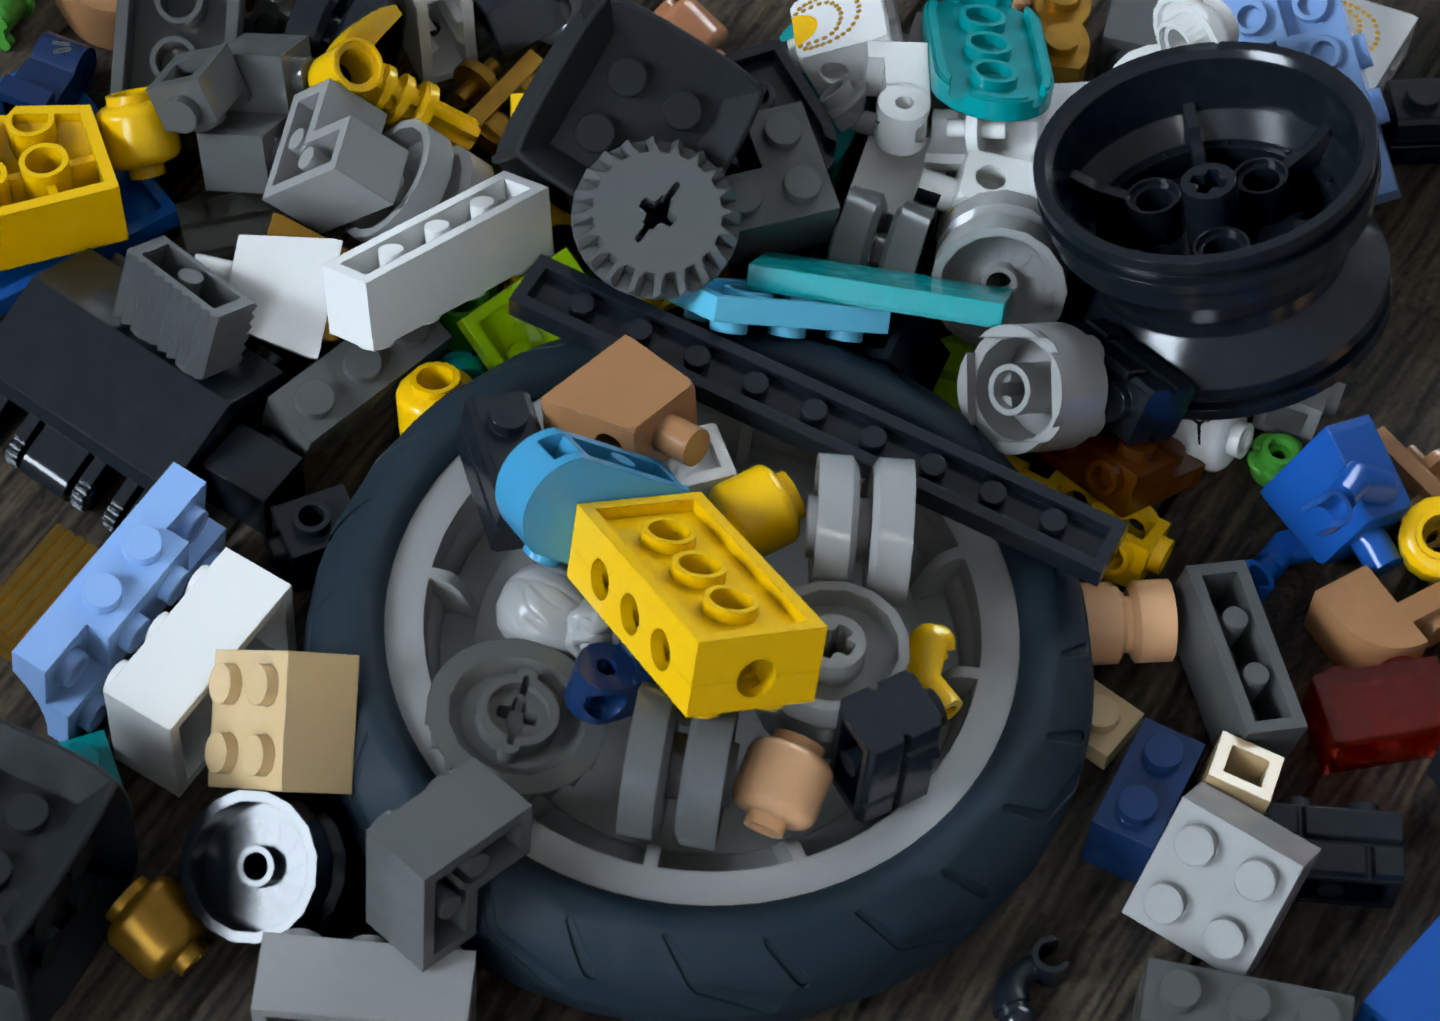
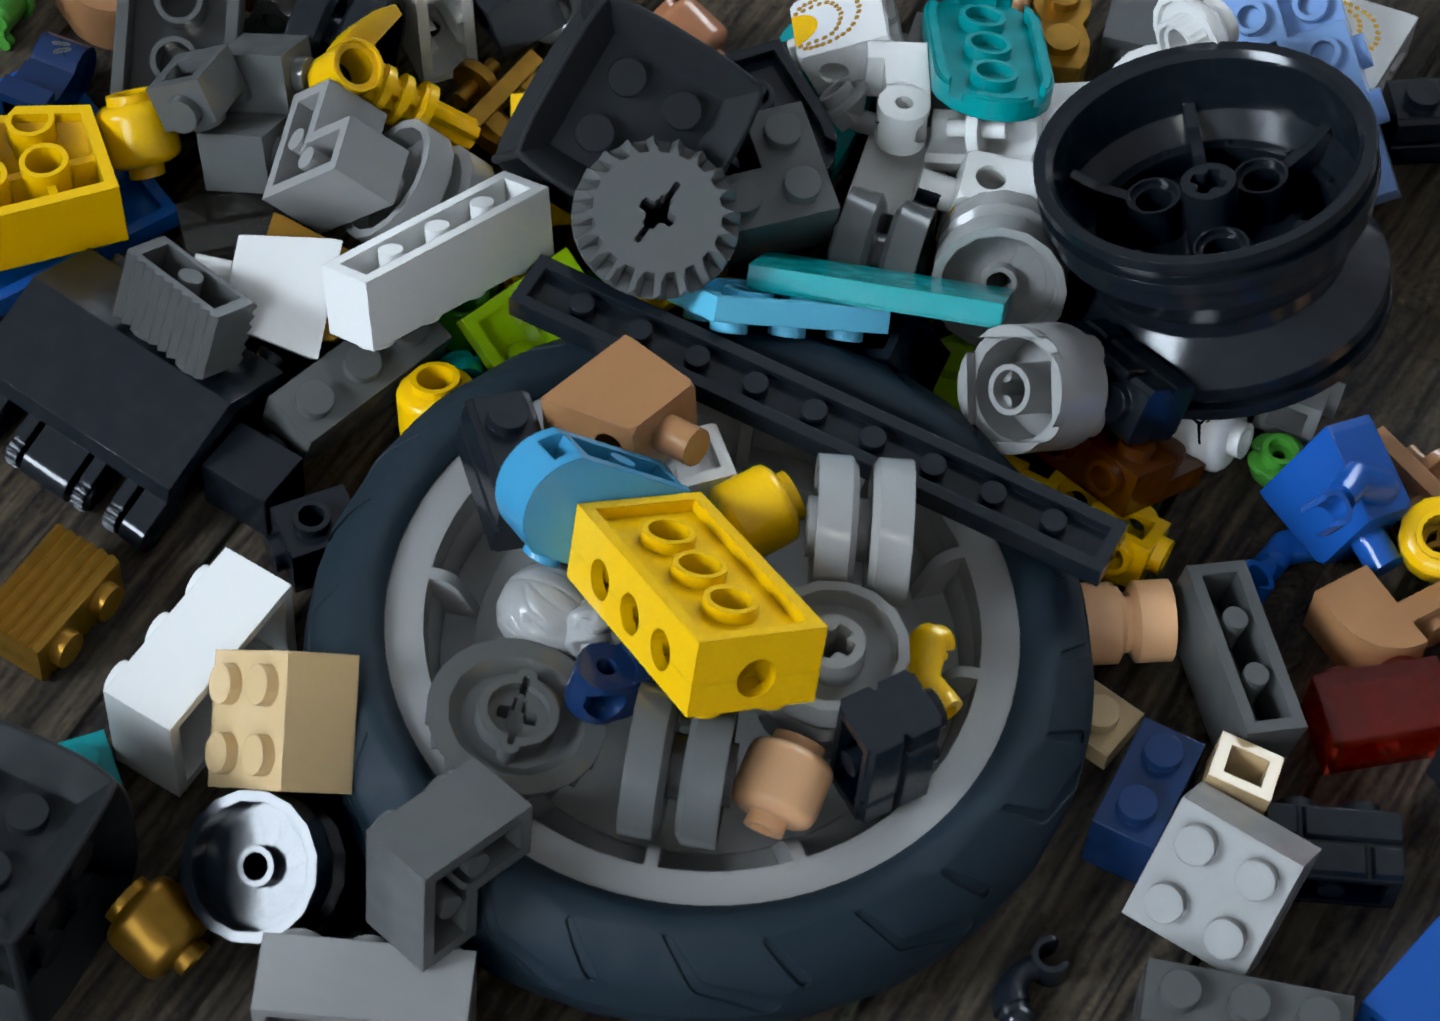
(116, 601): light blue bracket -> none

